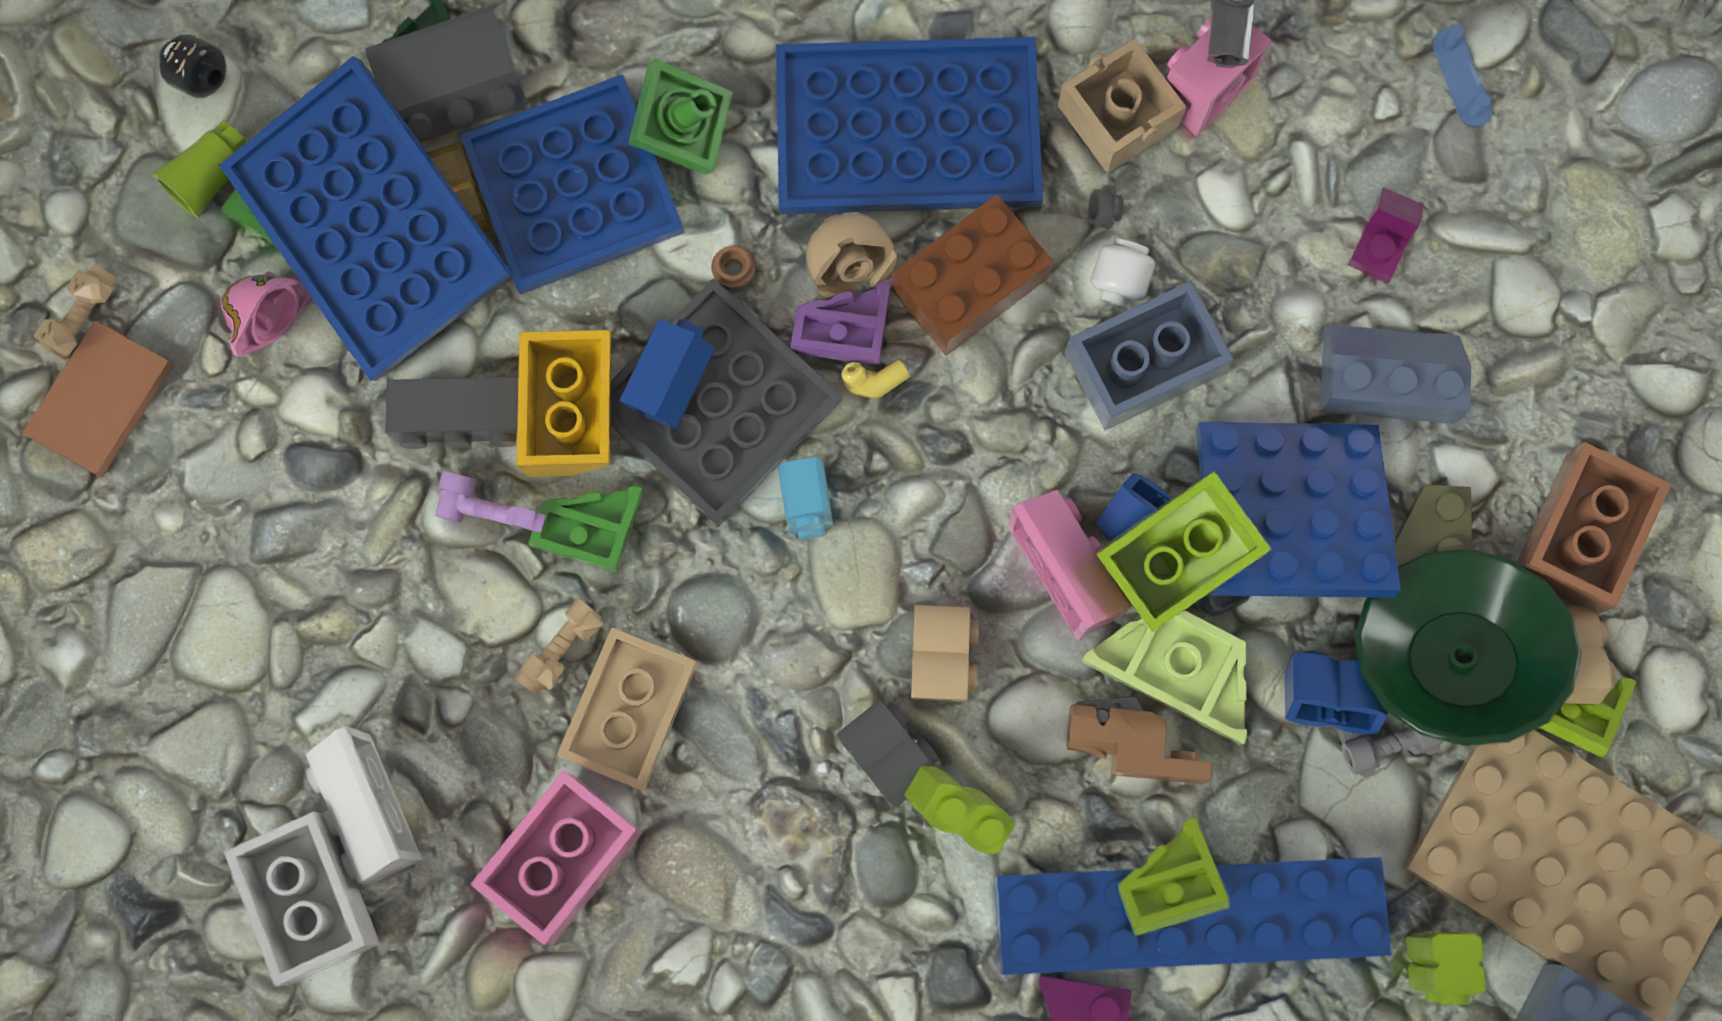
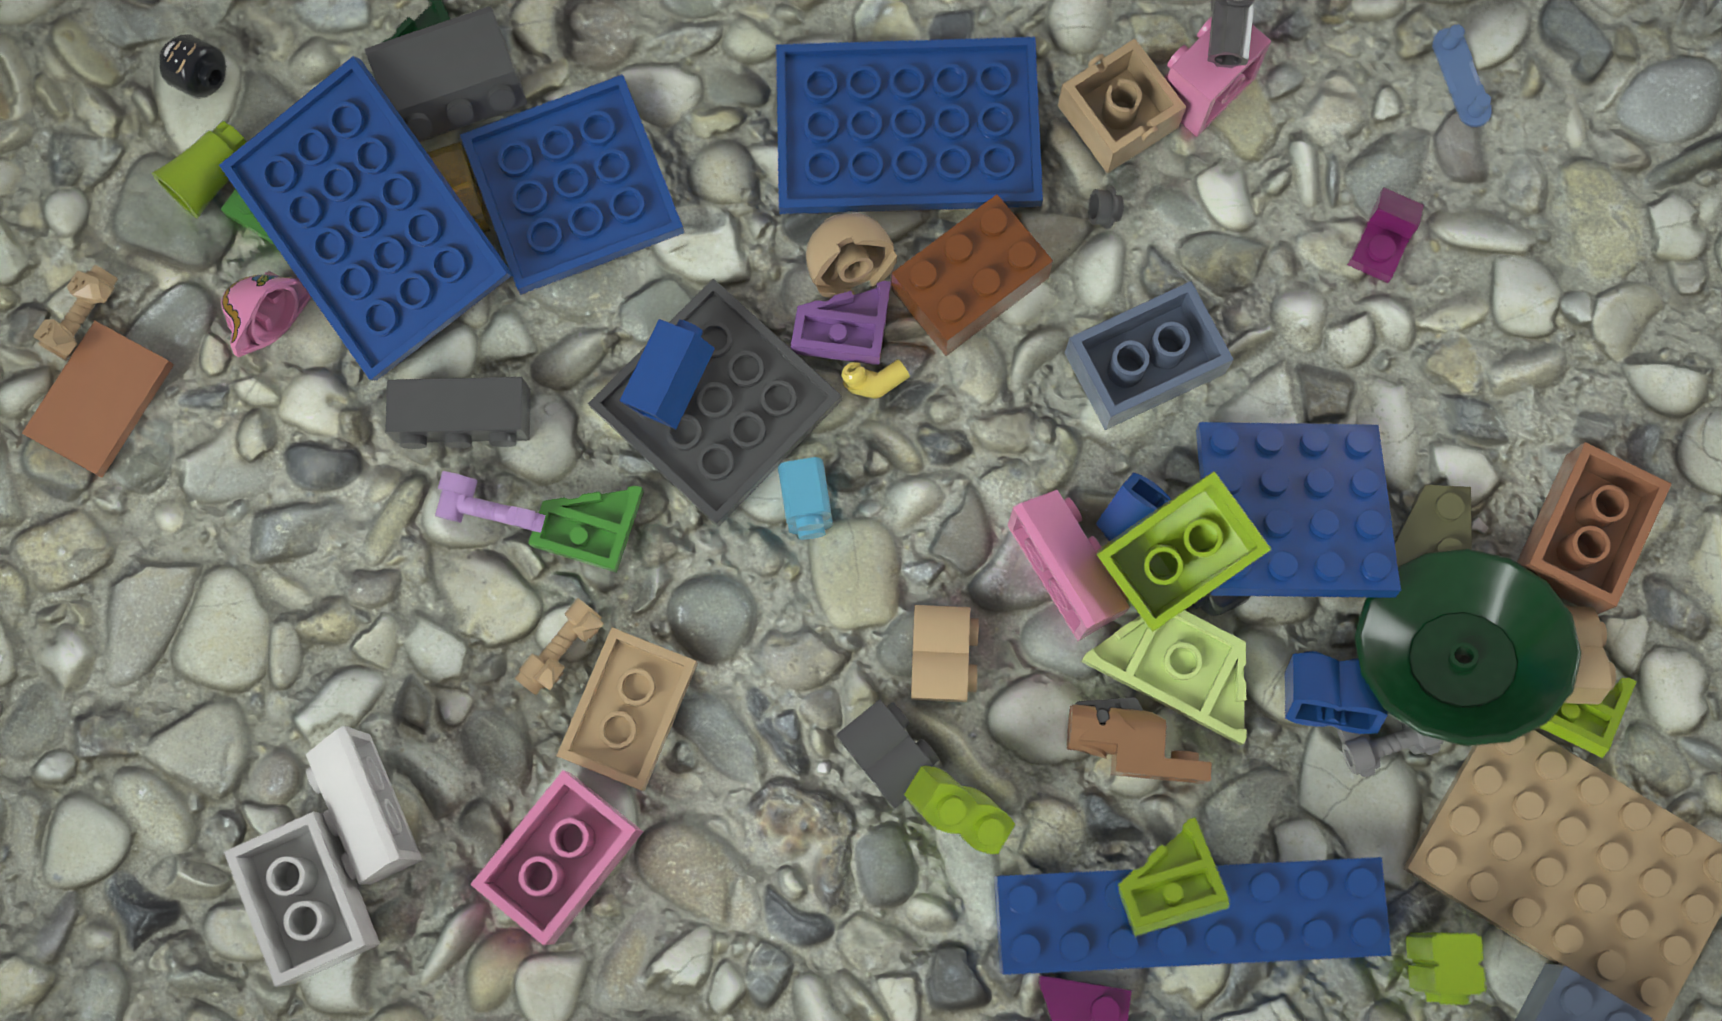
(564, 402): yellow slope -> none
(680, 117): bright green plate -> none
(730, 255): medium nougat plate -> none
(1123, 272): white head -> none
(1394, 374): sand blue slope -> none

